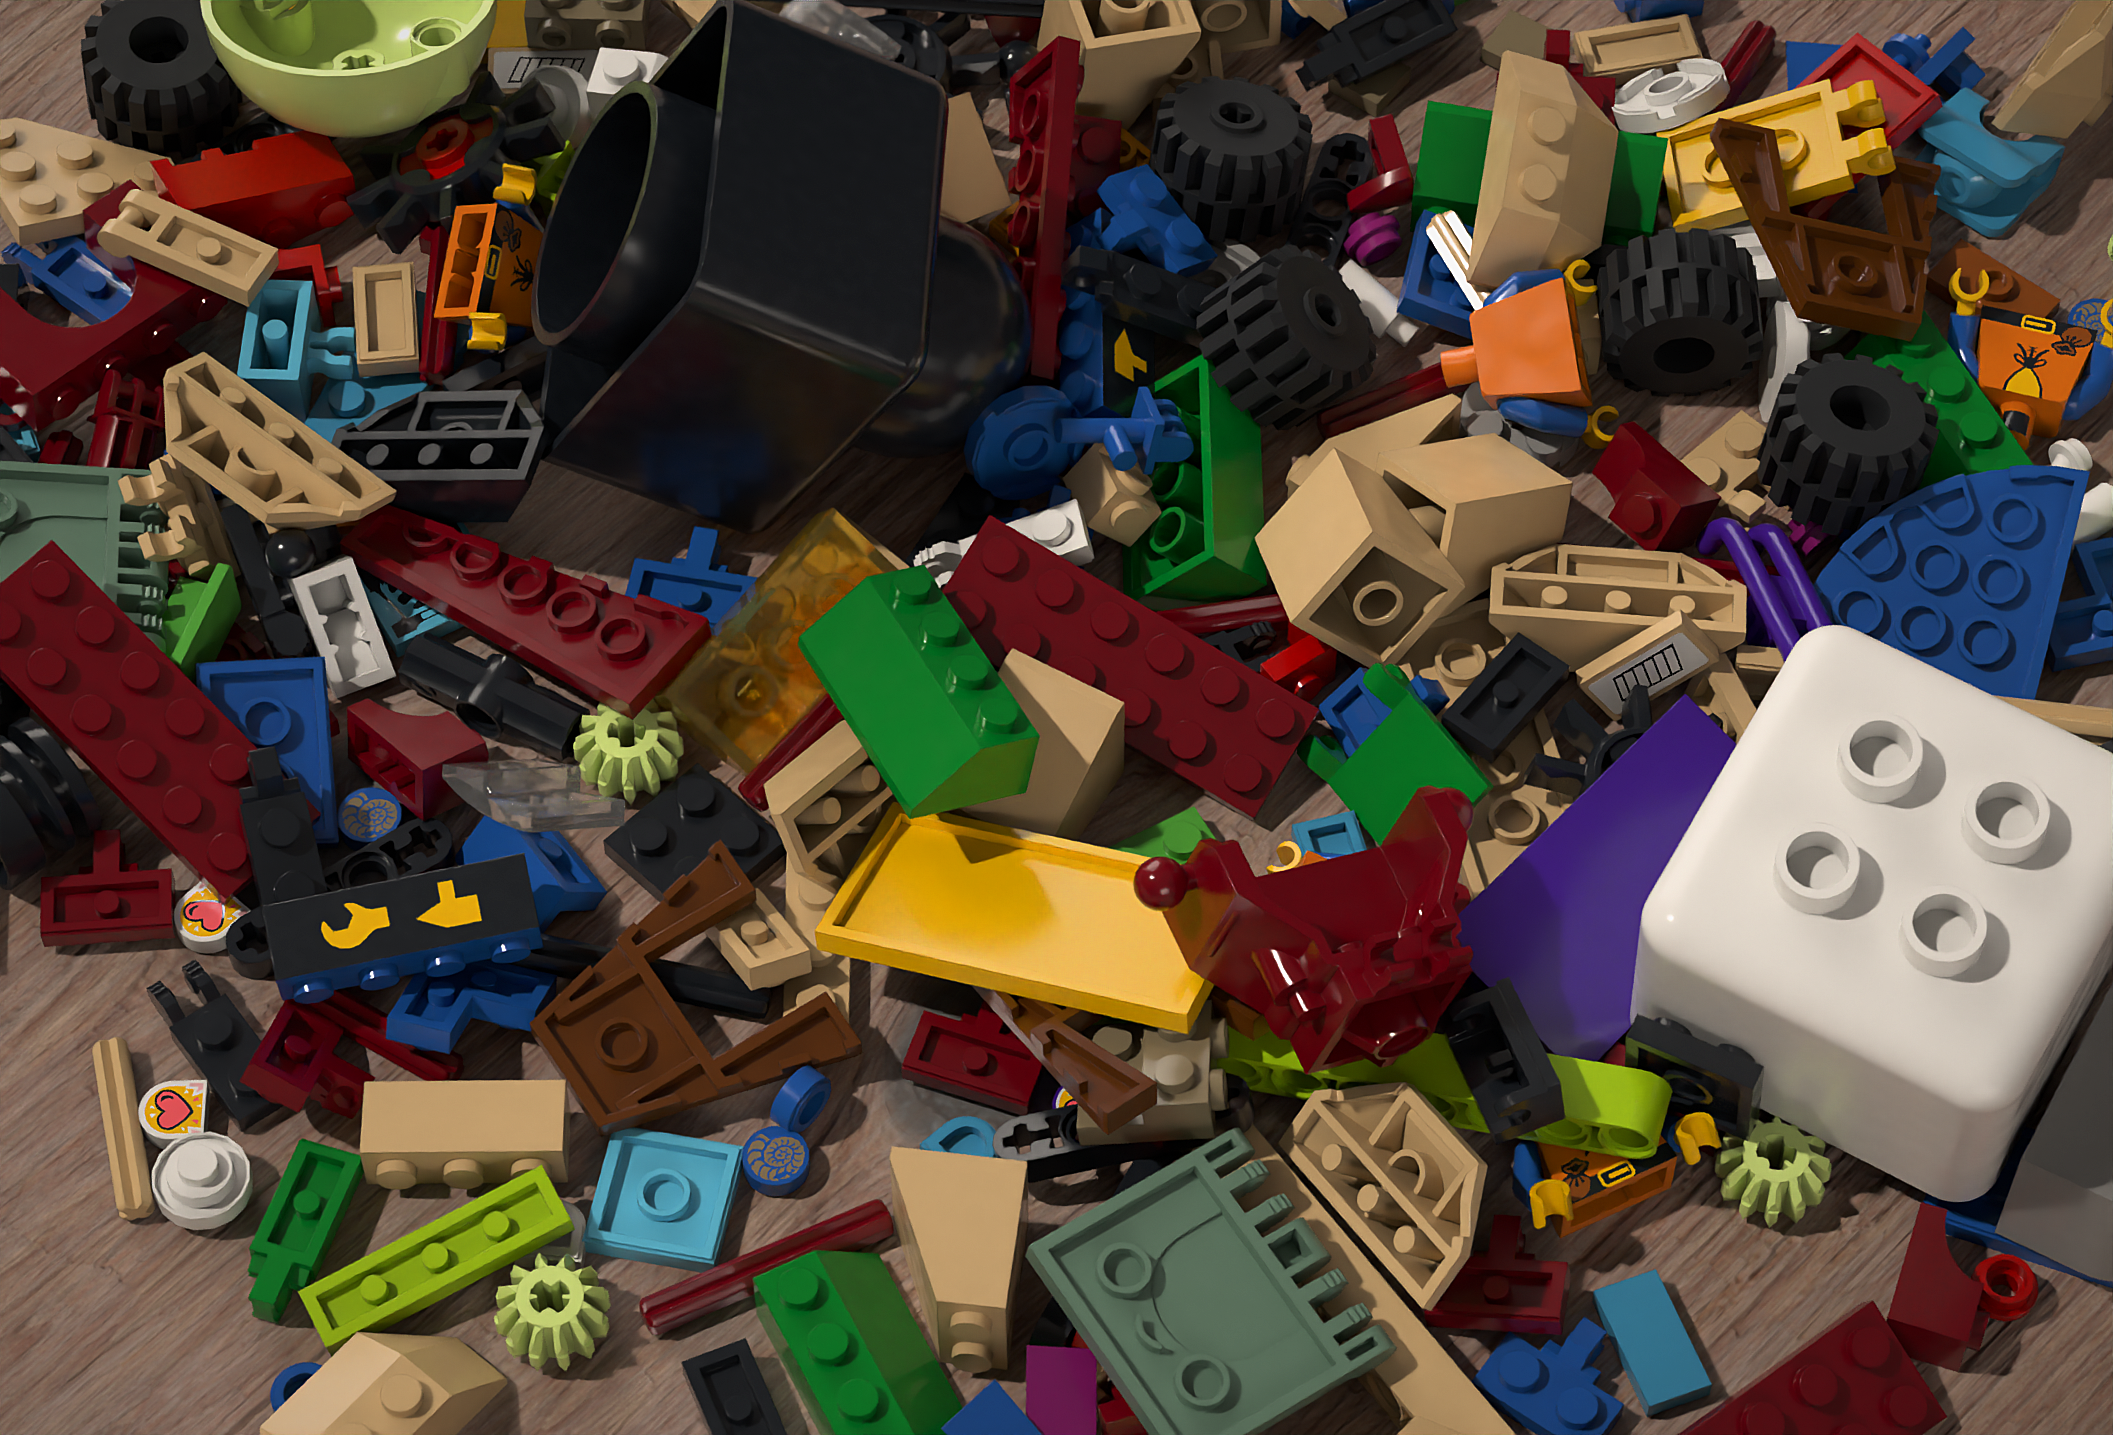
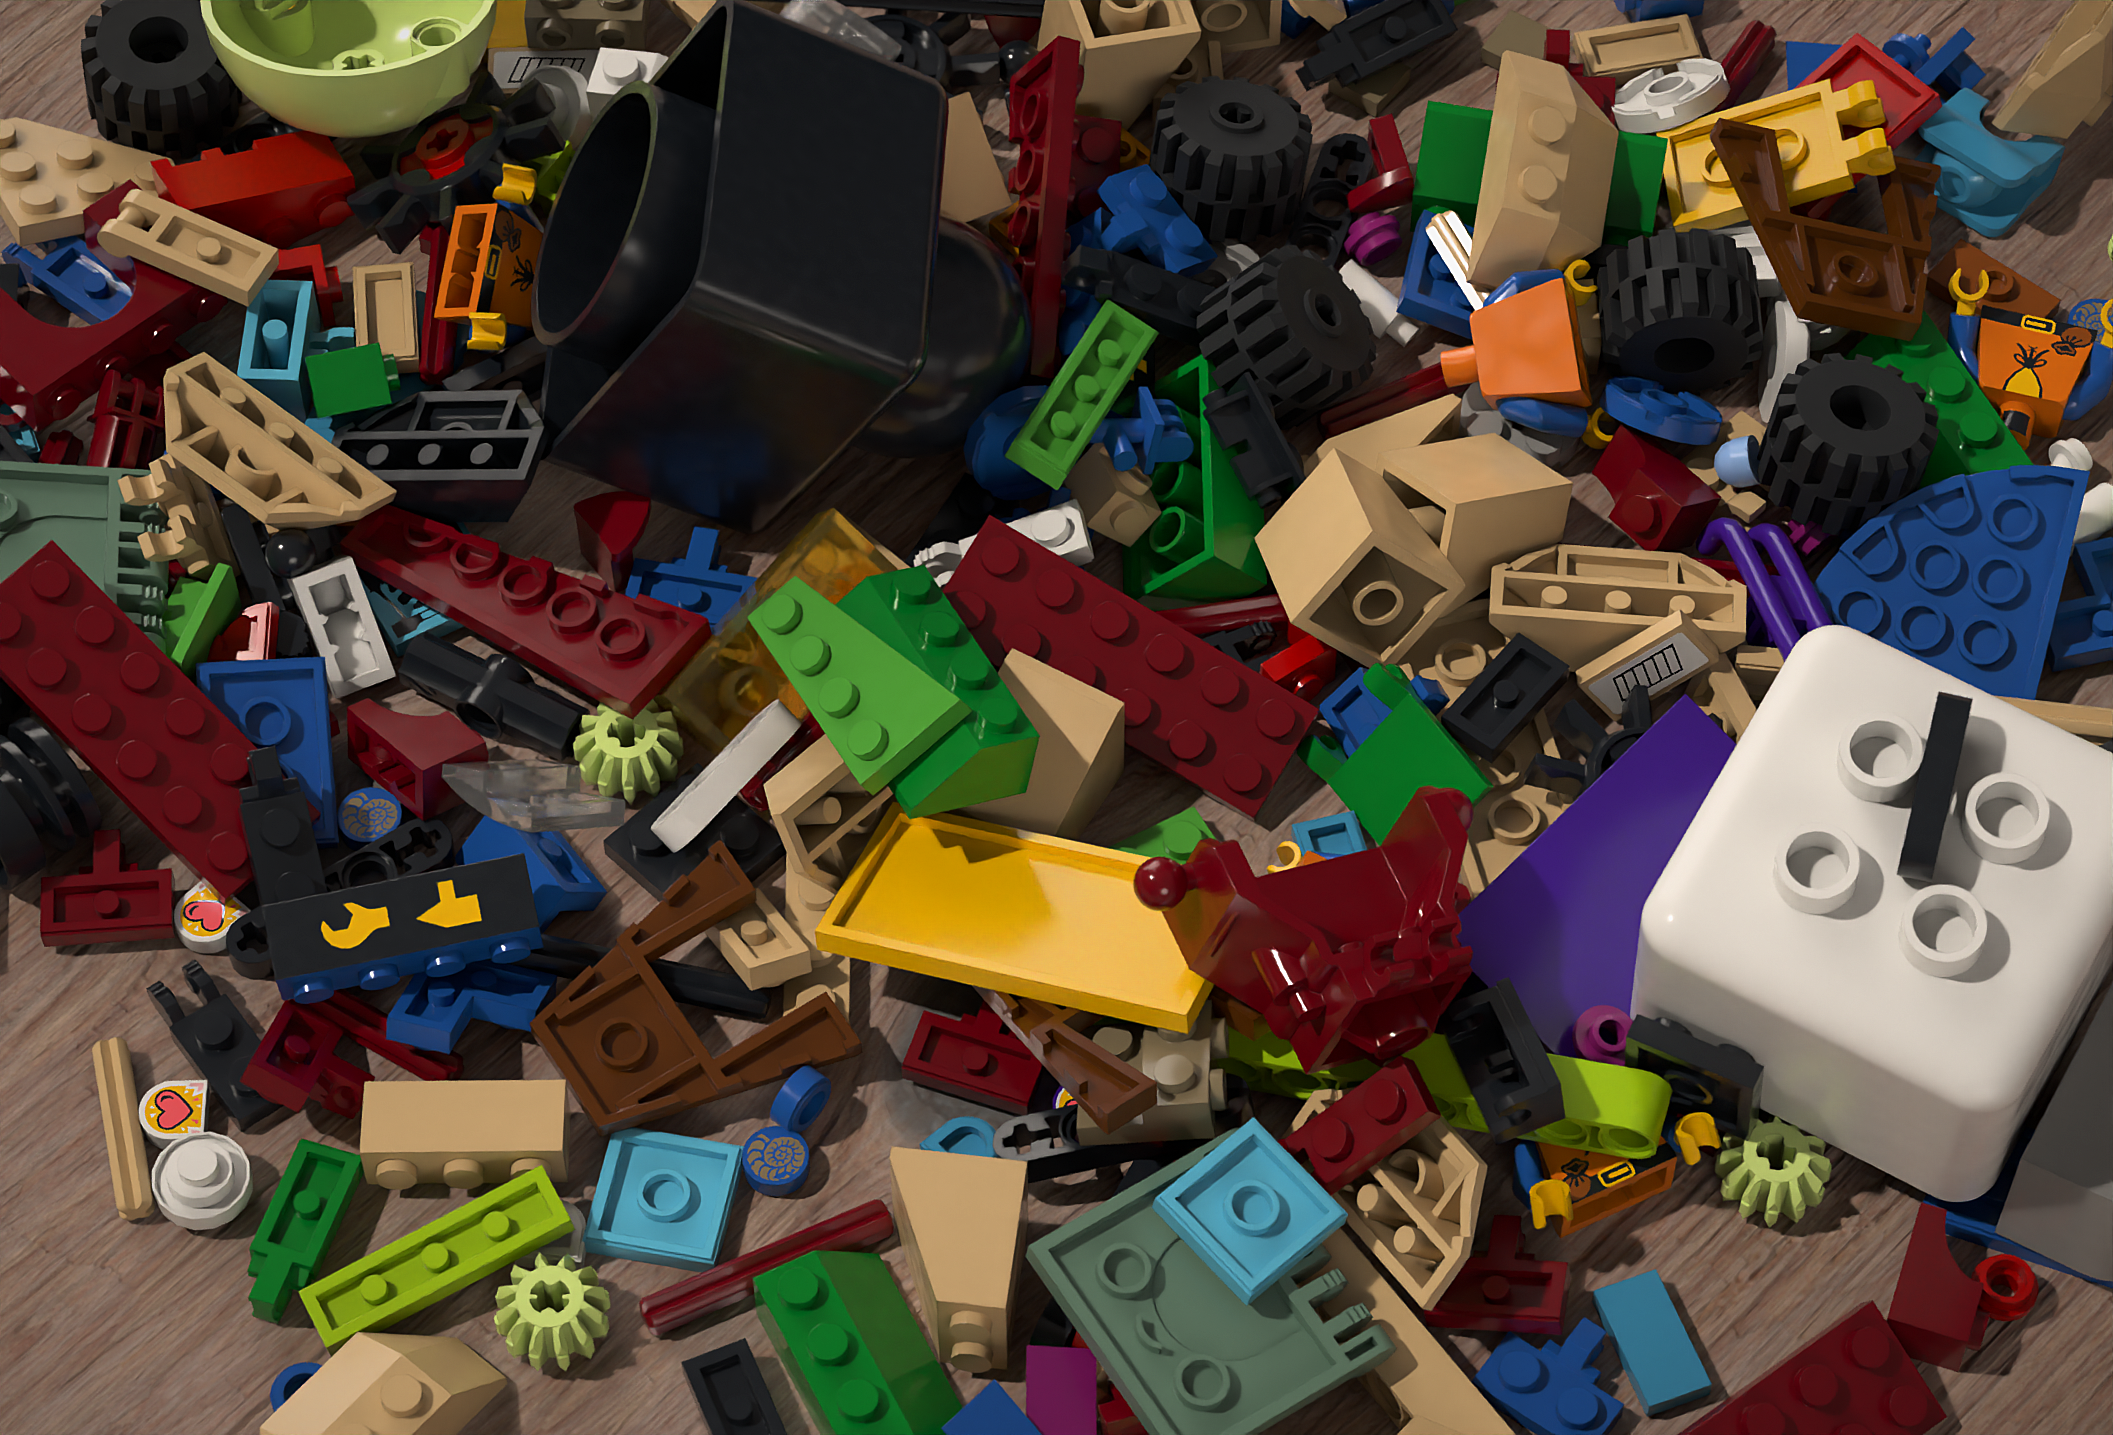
(249, 636): none -> red tile
(351, 380): none -> green brick
(609, 530): none -> dark red tile
(725, 775): none -> white beam
(857, 687): none -> bright green wing
(1081, 394): none -> bright green tile
(1246, 415): none -> black hinge
(1249, 1211): none -> medium azure tile
(1364, 1125): none -> dark red plate
(1587, 1040): none -> magenta plate
(1650, 409): none -> blue tile
(1737, 462): none -> light blue hinge
(1934, 787): none -> black beam

